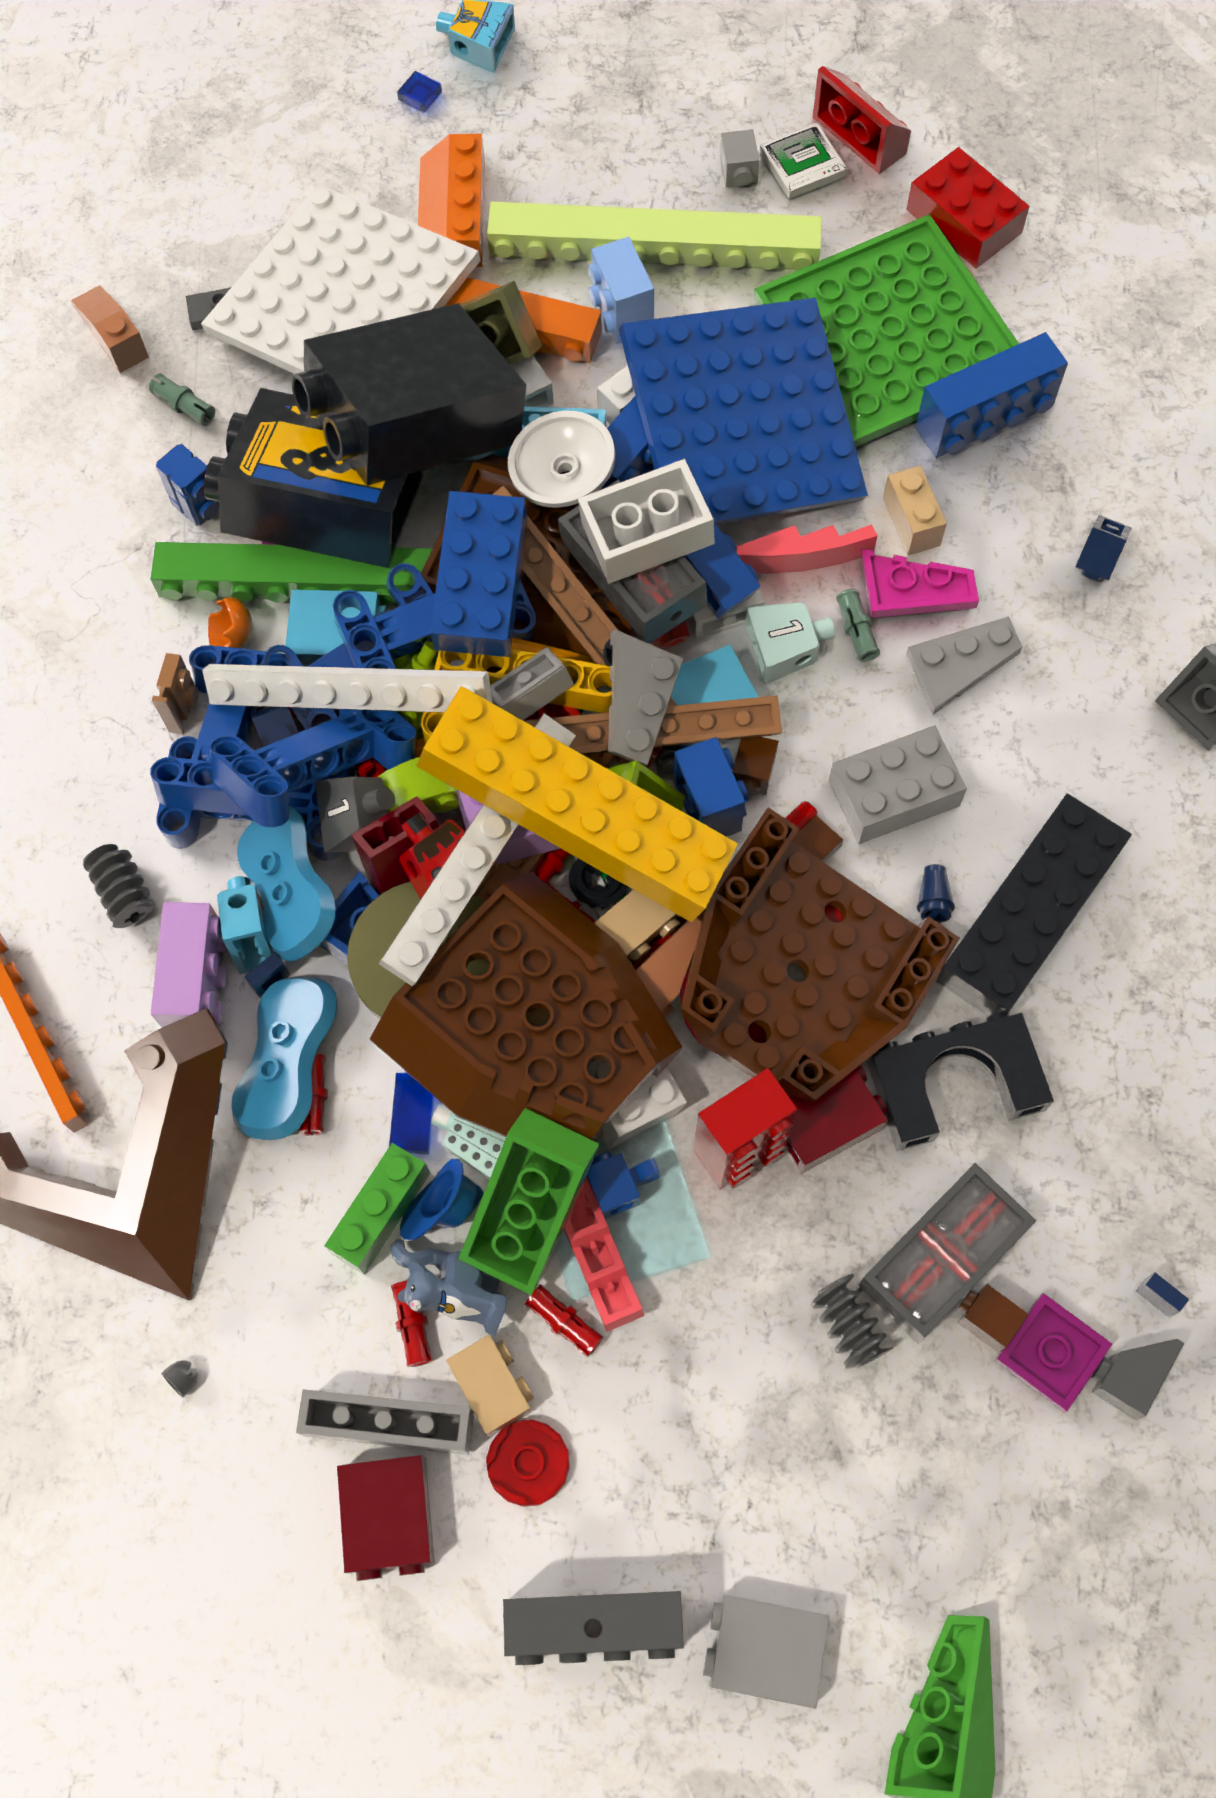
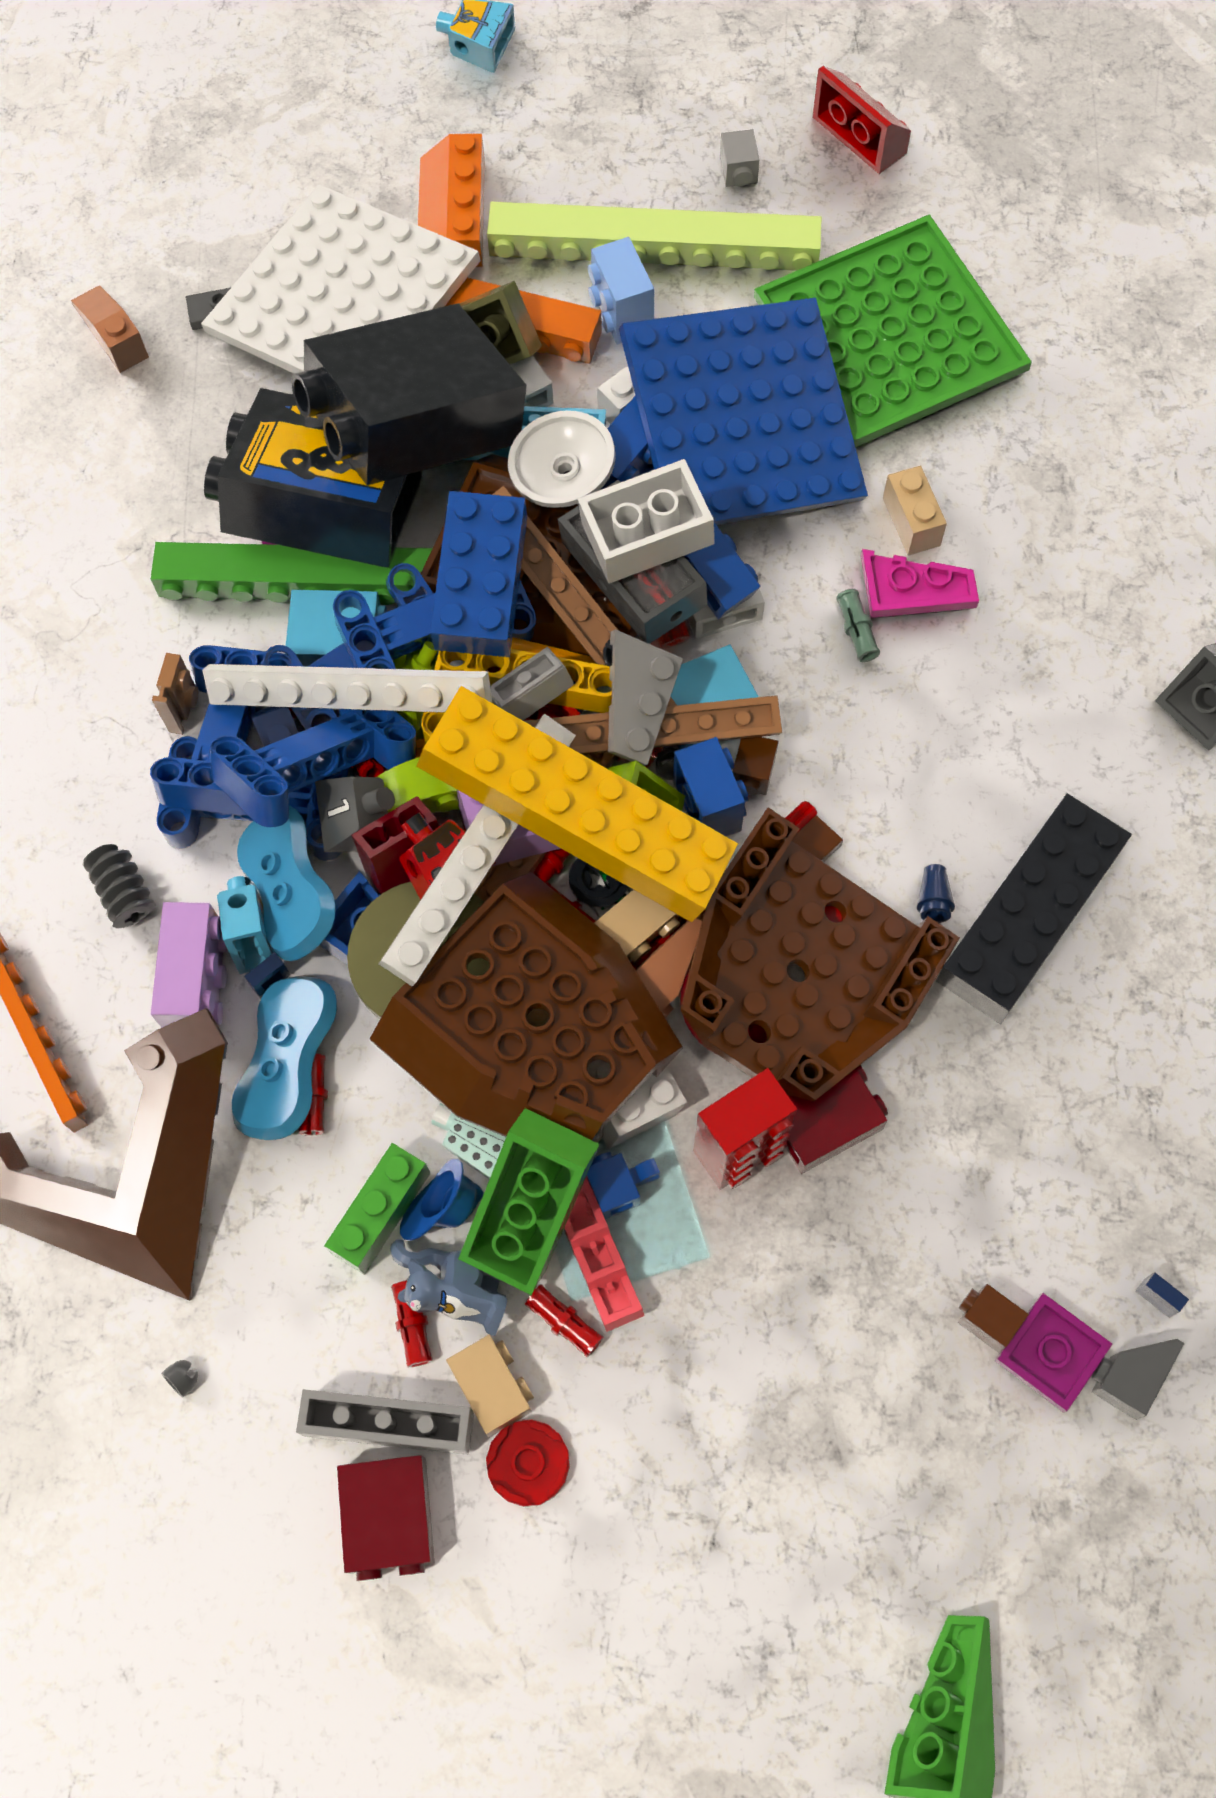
(182, 399): sand green pin -> none
(184, 483): blue brick -> none
(230, 625): orange hair -> none
(411, 1115): clear blue tile -> none
(419, 91): clear blue tile -> none
(560, 1626): dark grey brick -> none
(767, 1651): light grey brick -> none
(785, 638): light aqua torso -> none
(789, 552): coral slope -> none
(803, 160): tile -> none
(849, 1323): dark grey piece -> none
(897, 784): light grey brick -> none
(946, 1253): clear brick -> none
(958, 660): light grey wing -> none
(968, 206): red brick -> none
(990, 395): blue brick -> none
(998, 1045): black arch -> none
(1103, 548): dark blue slope -> none

